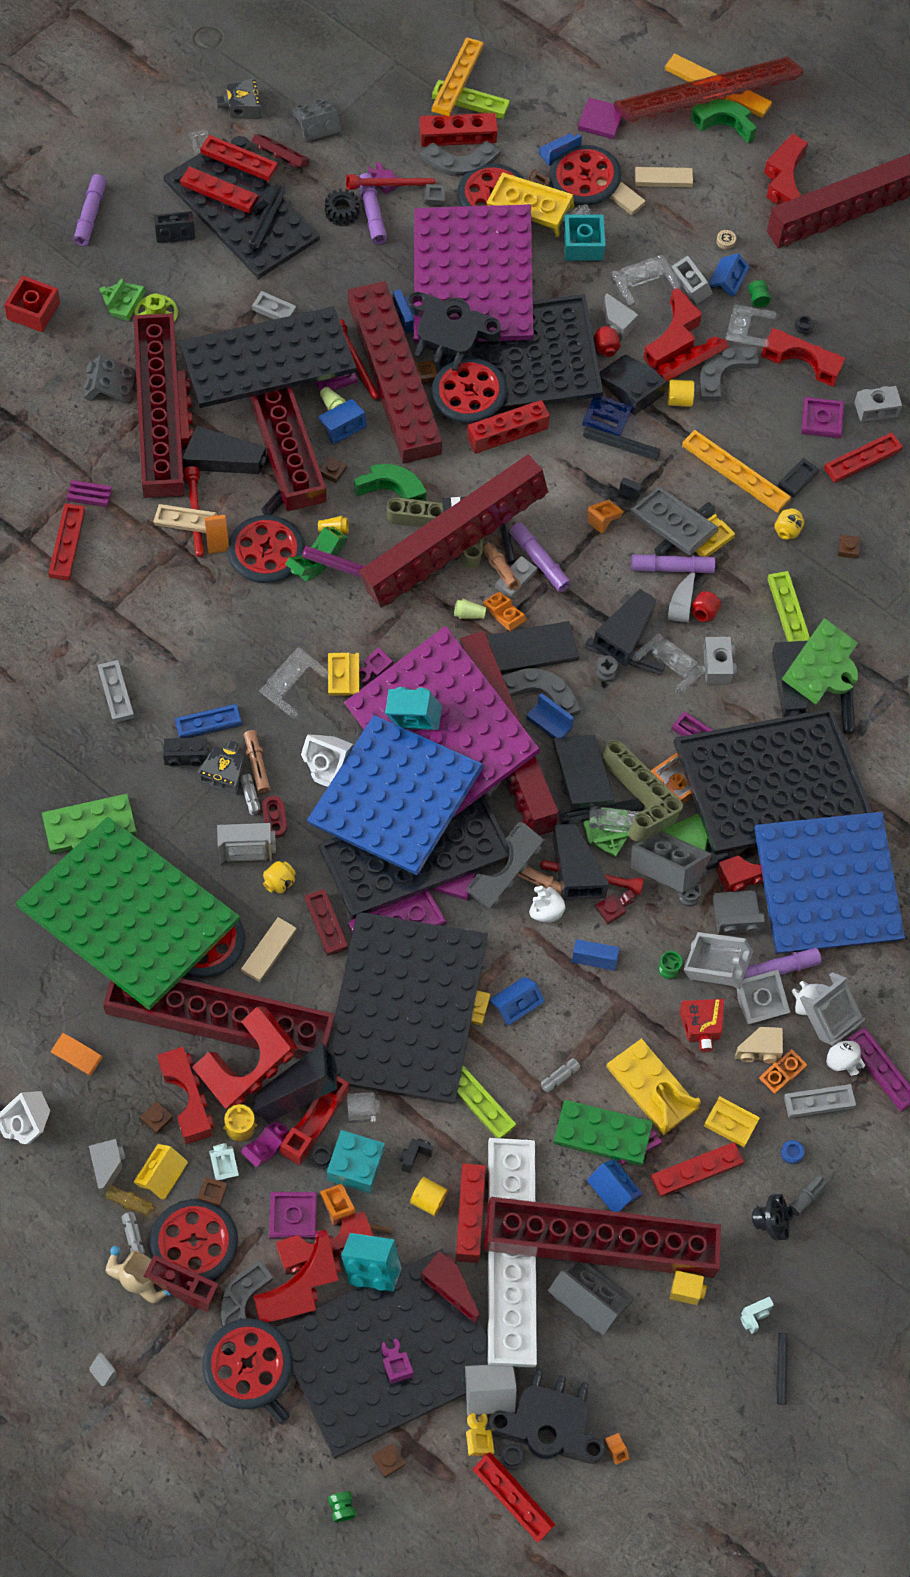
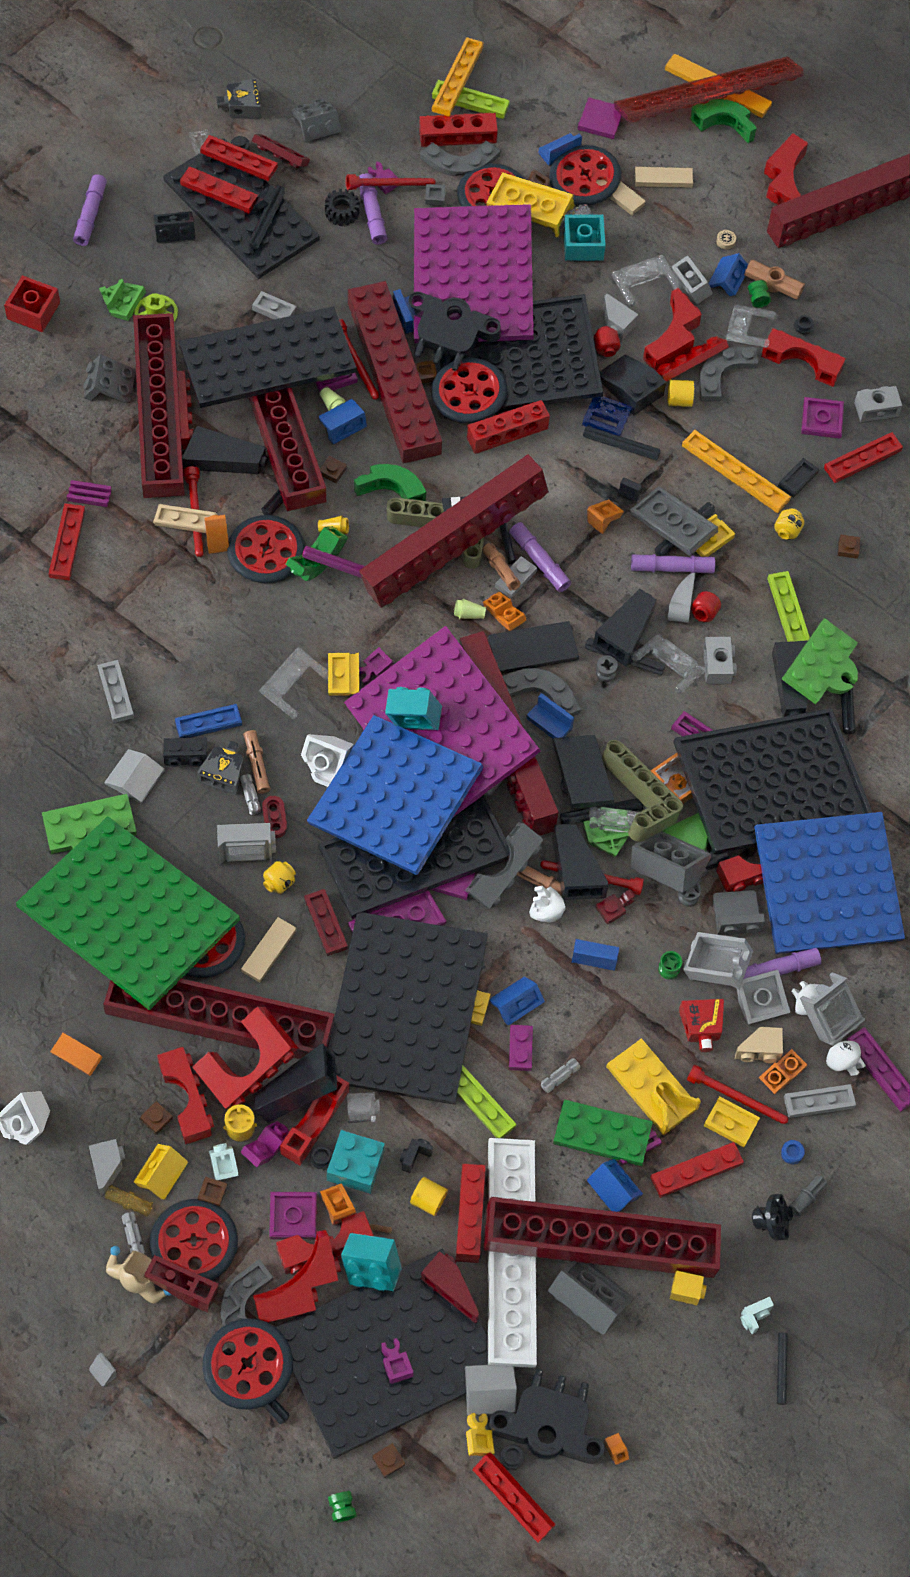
(135, 775): none -> light grey slope
(520, 1047): none -> magenta plate
(697, 1075): none -> red piece
(775, 279): none -> nougat piece

